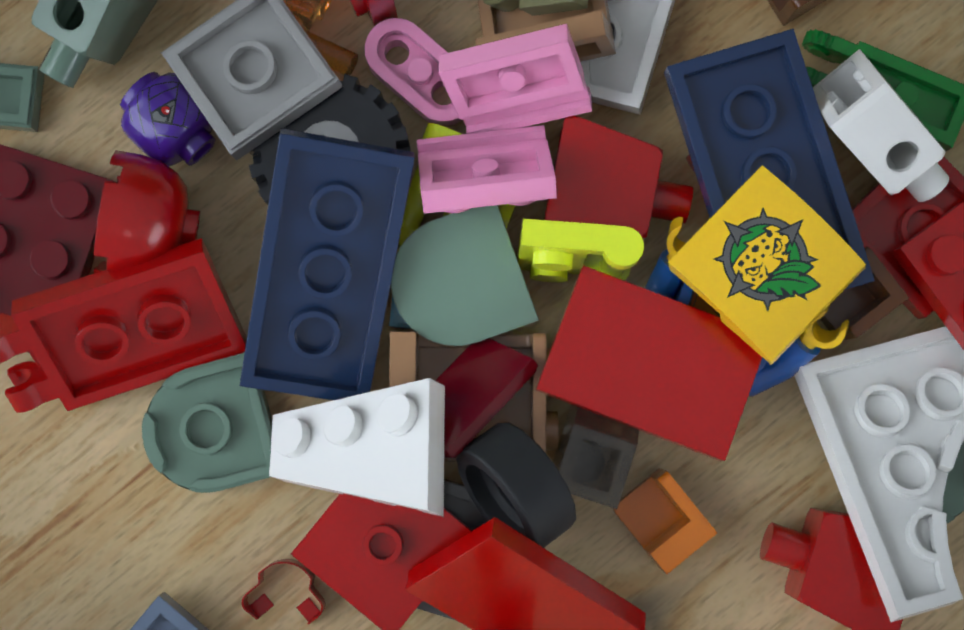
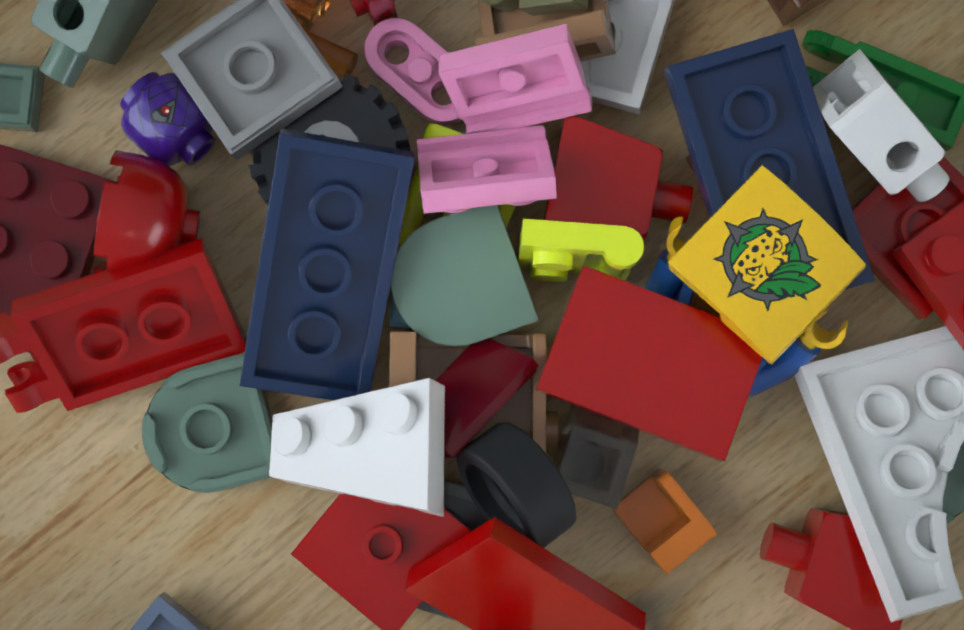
(263, 603): red piece -> none
(865, 303): reddish brown panel -> none

